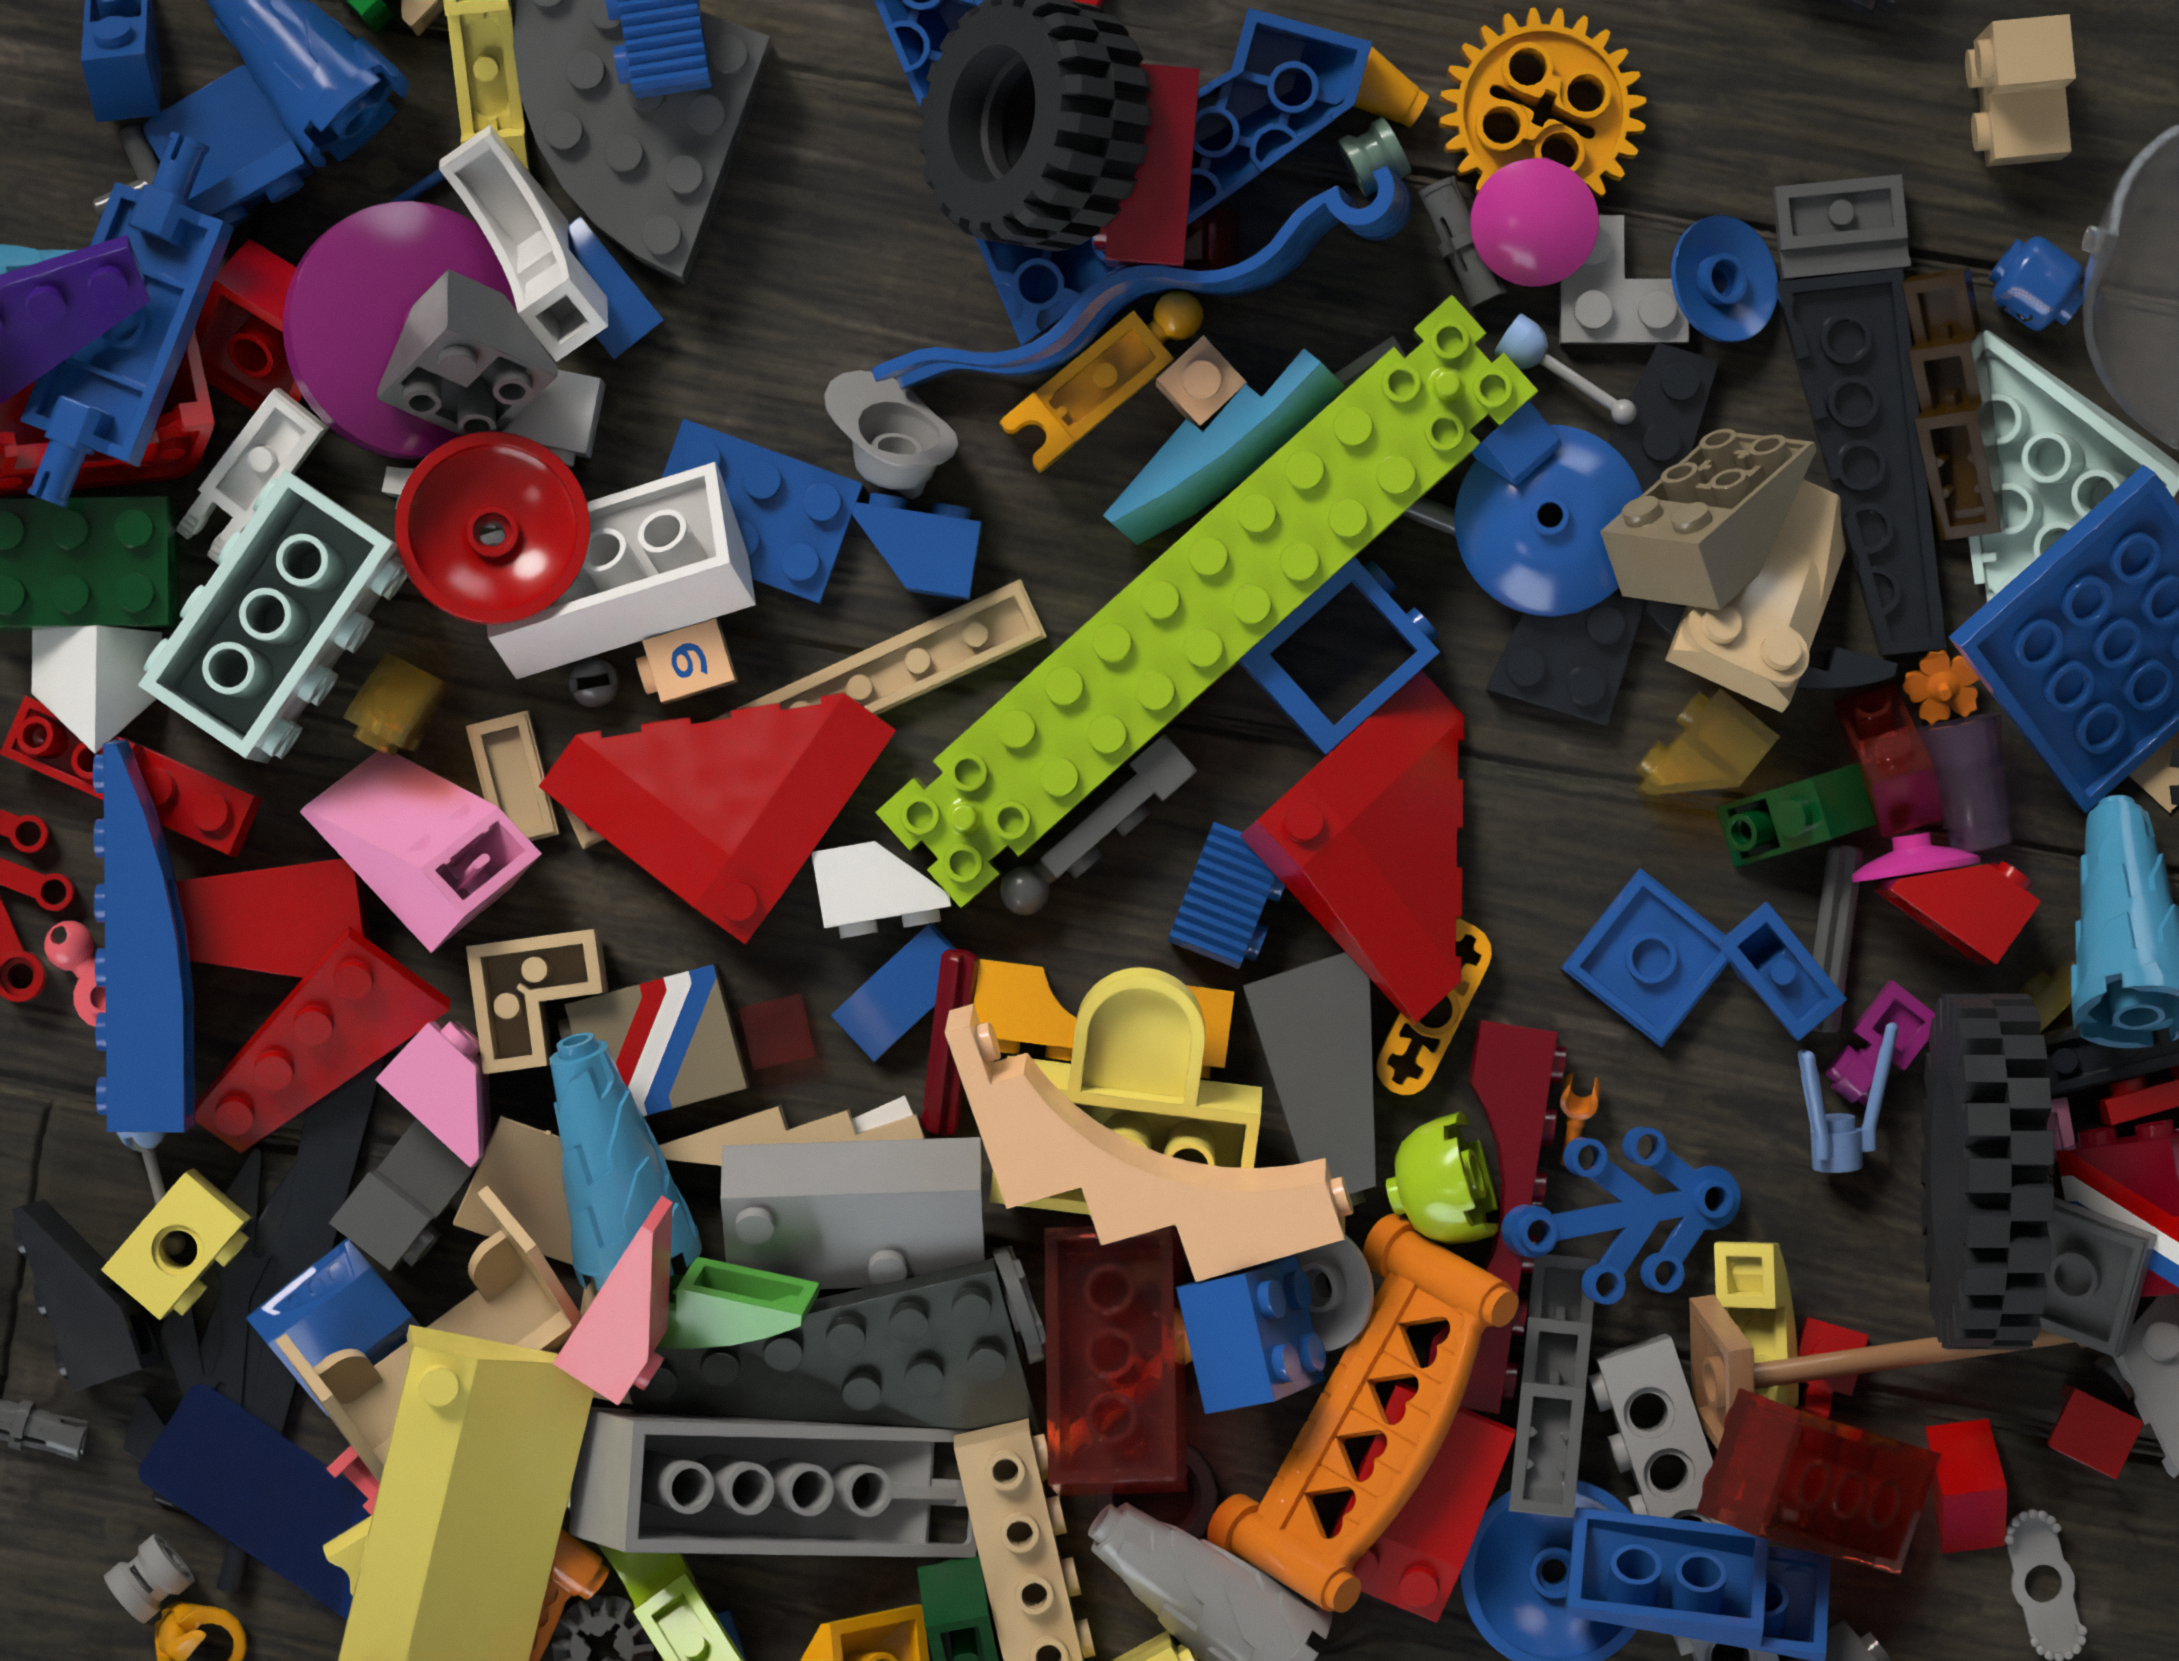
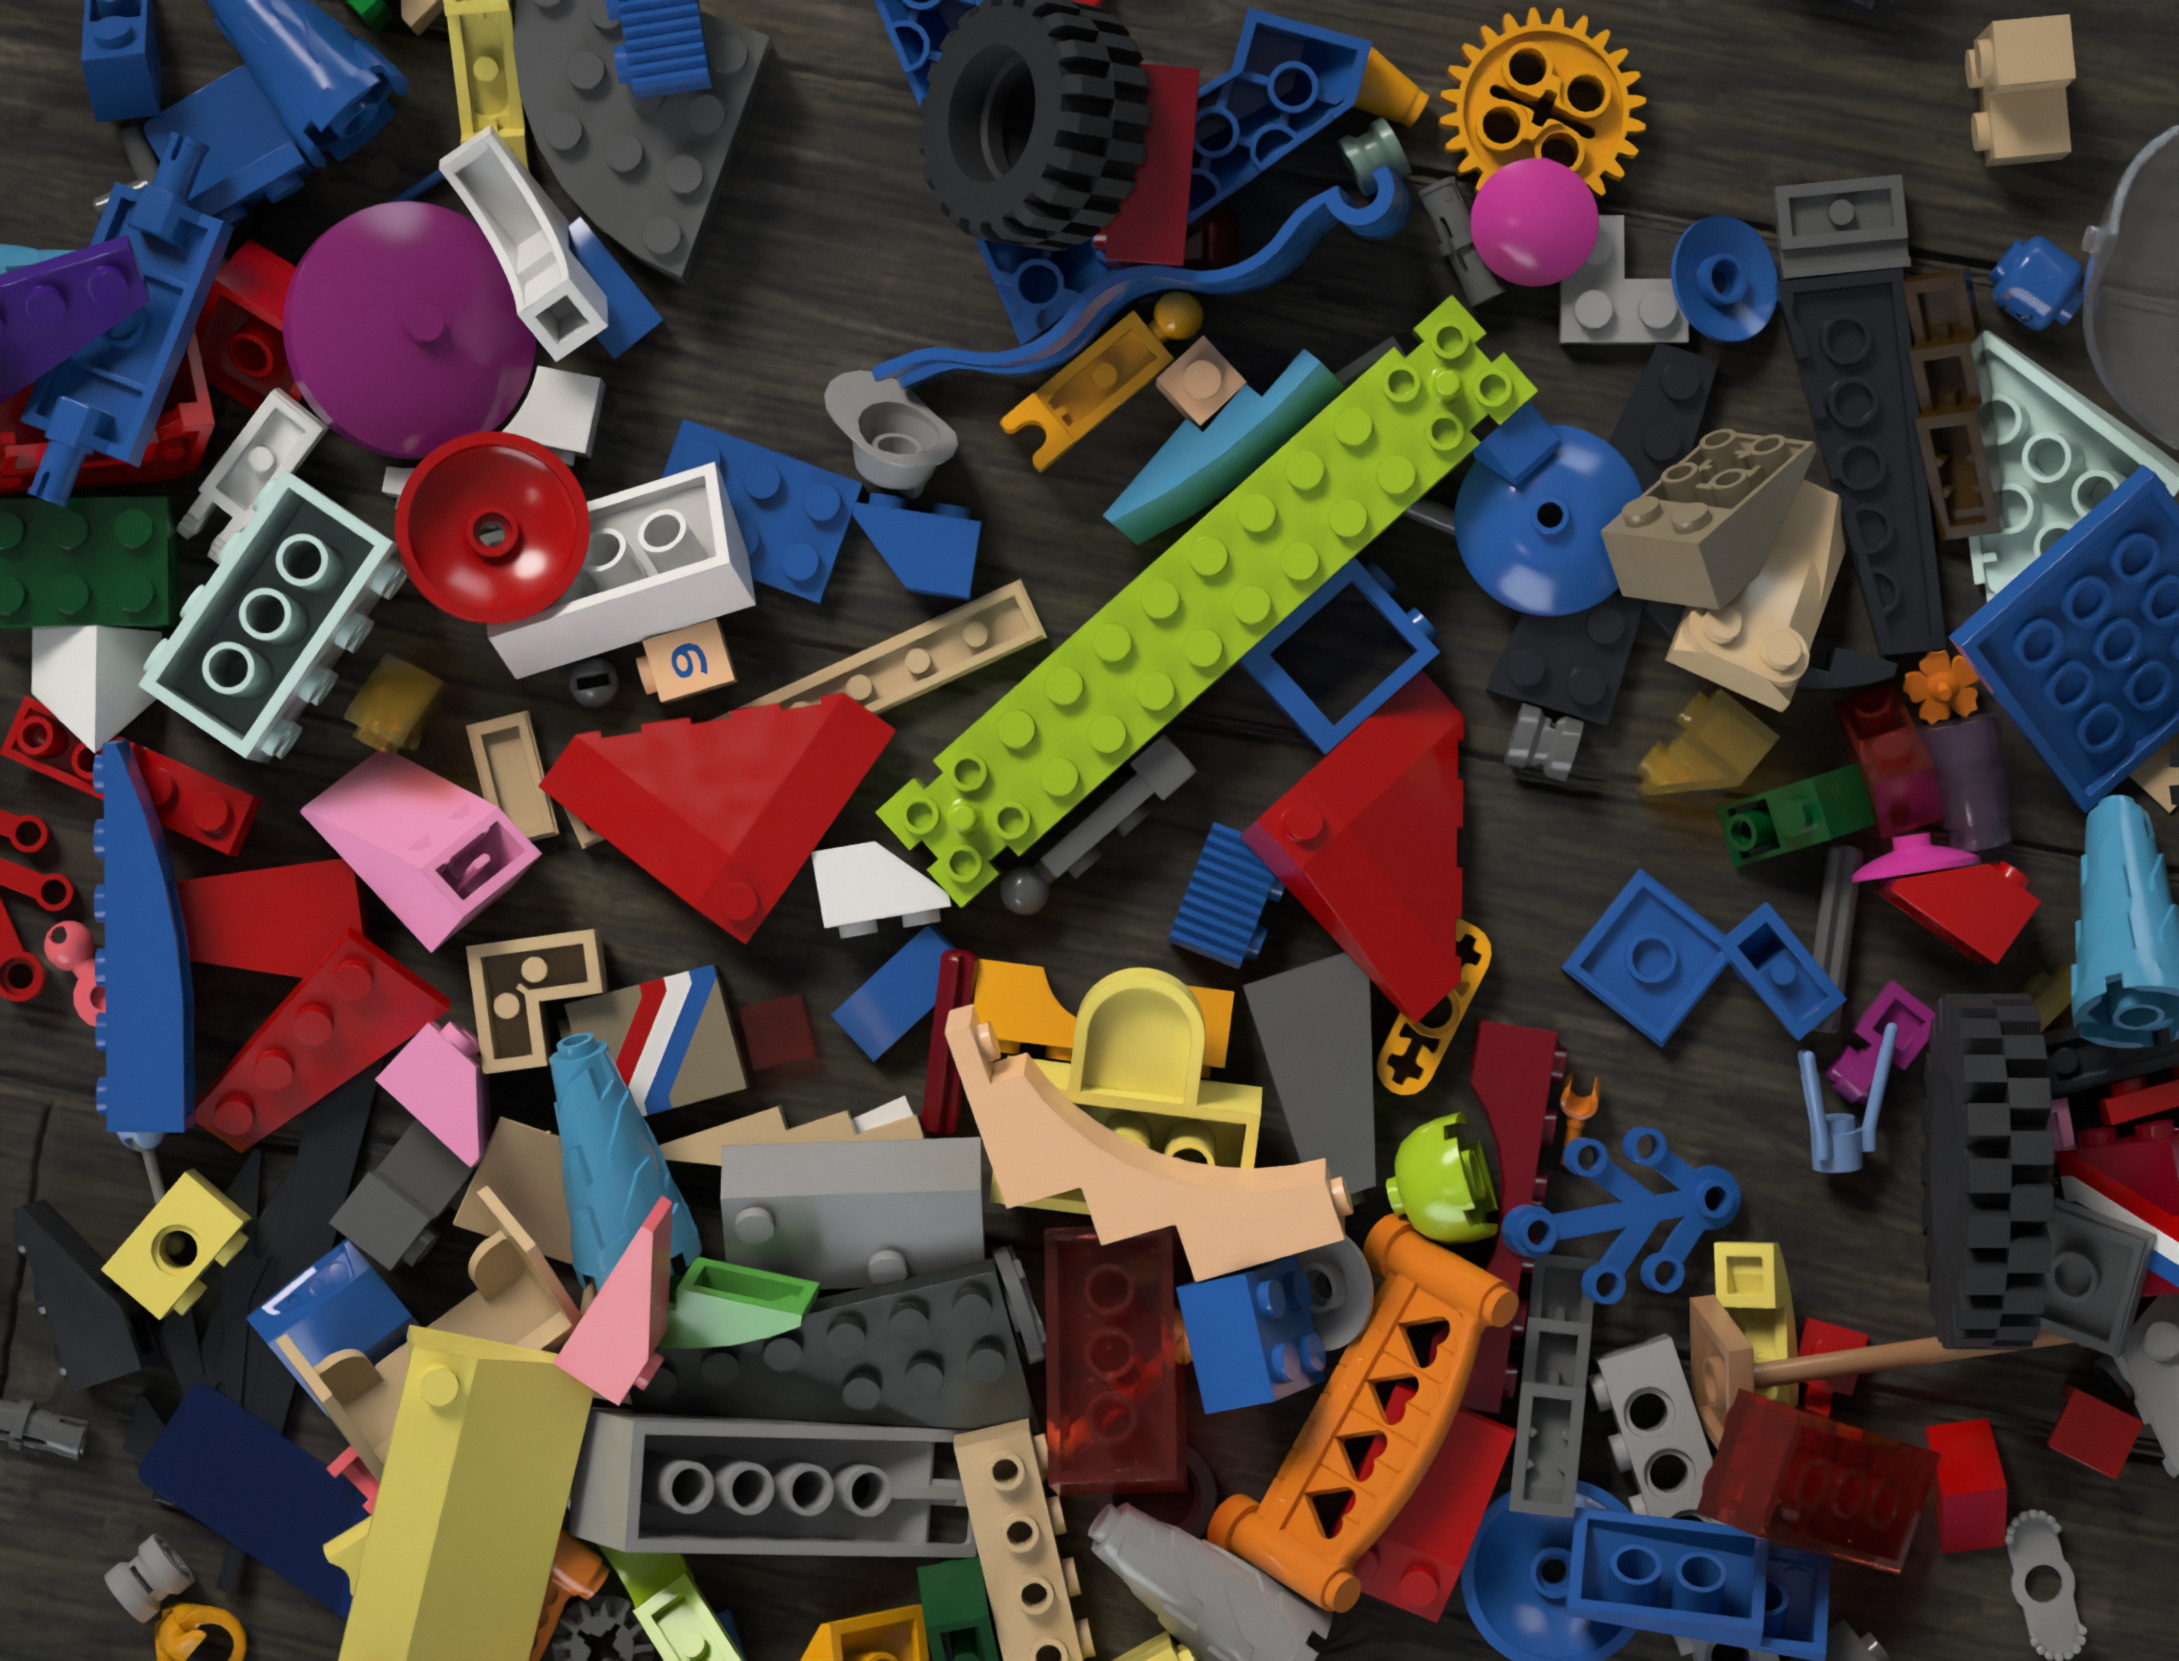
(465, 359): dark grey slope -> none
(1527, 346): hinge -> none
(1539, 741): none -> dark grey wheel

